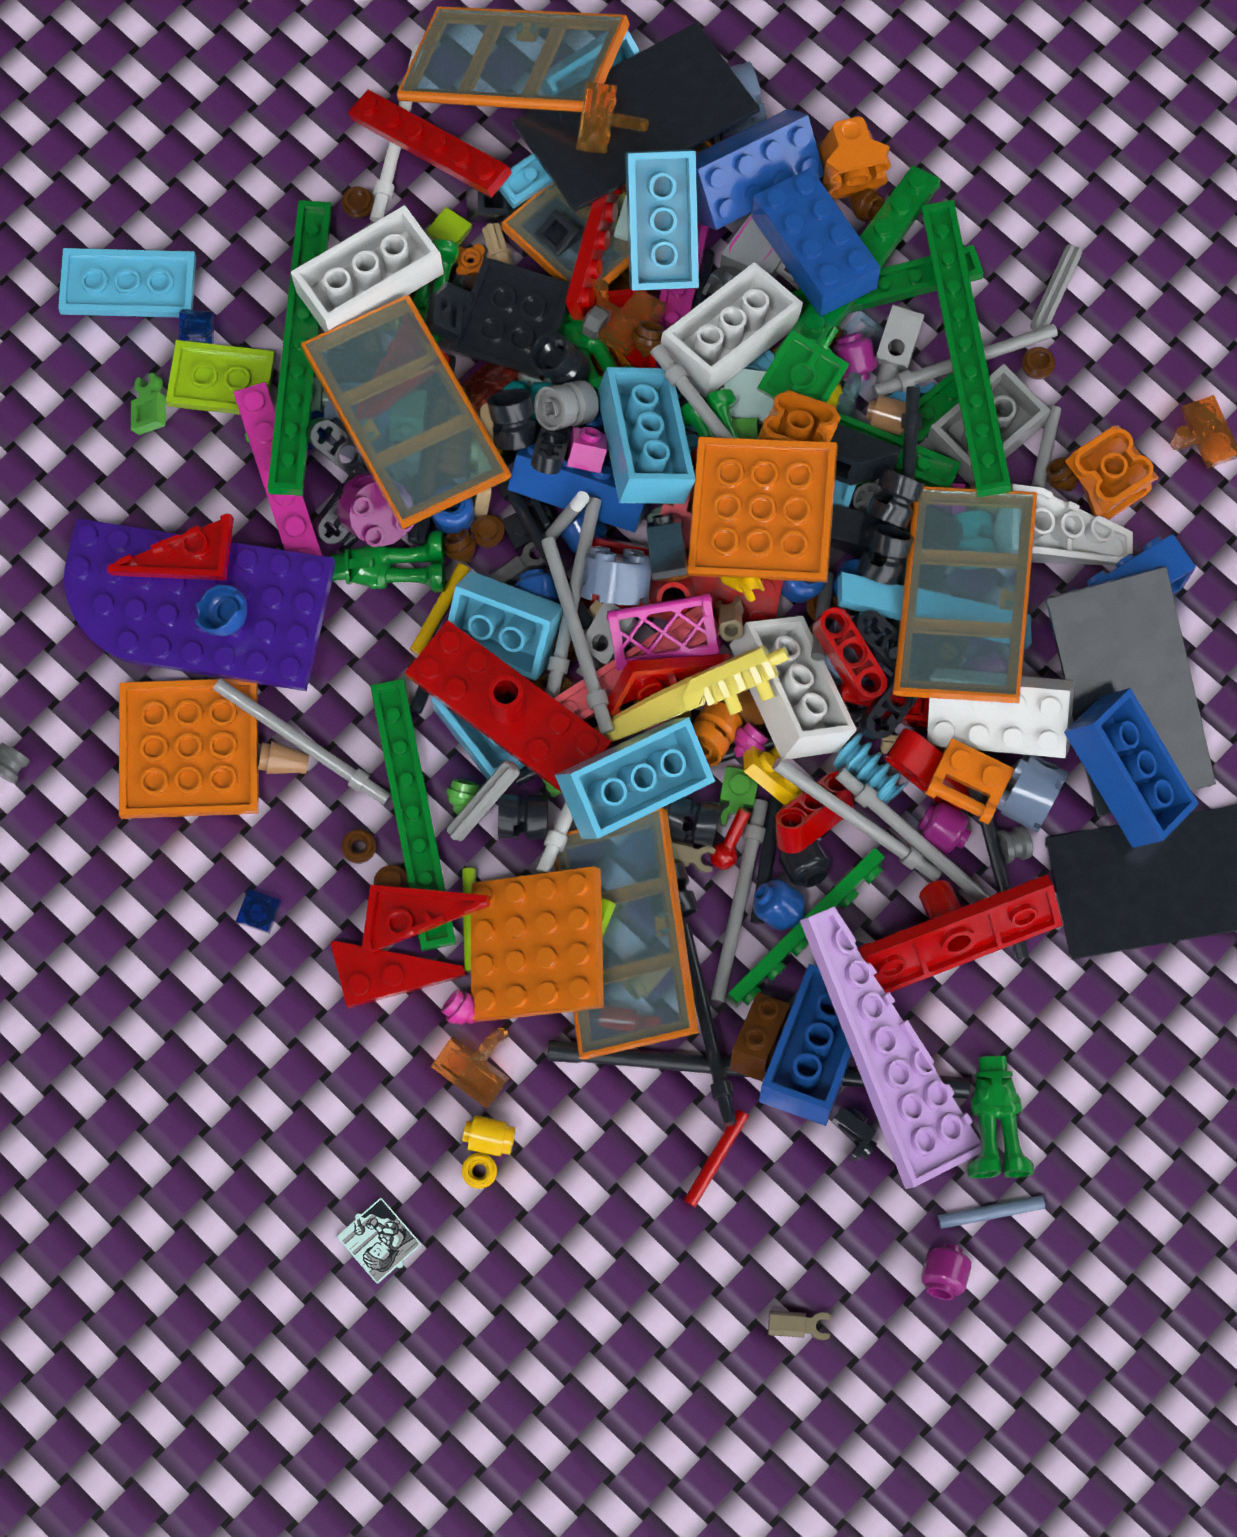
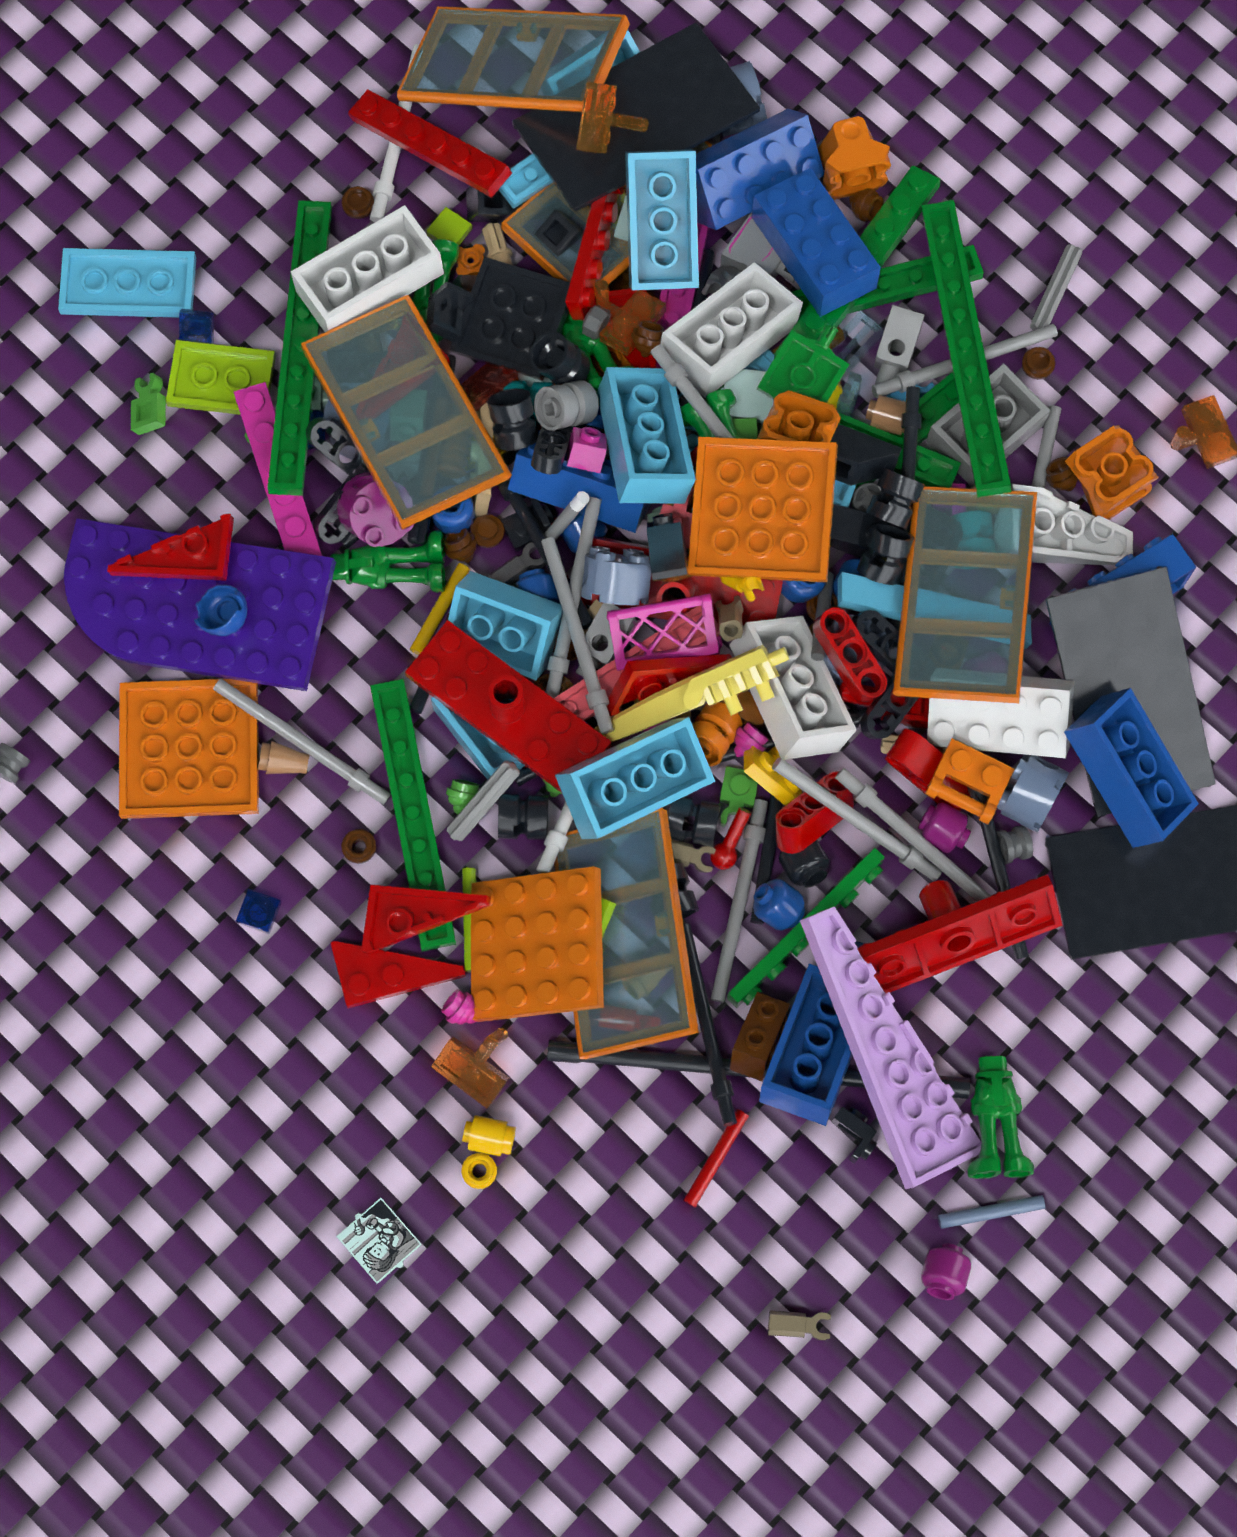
(391, 876): reddish brown plate -> none
(858, 352): magenta head -> none
(867, 769): medium azure piece -> none

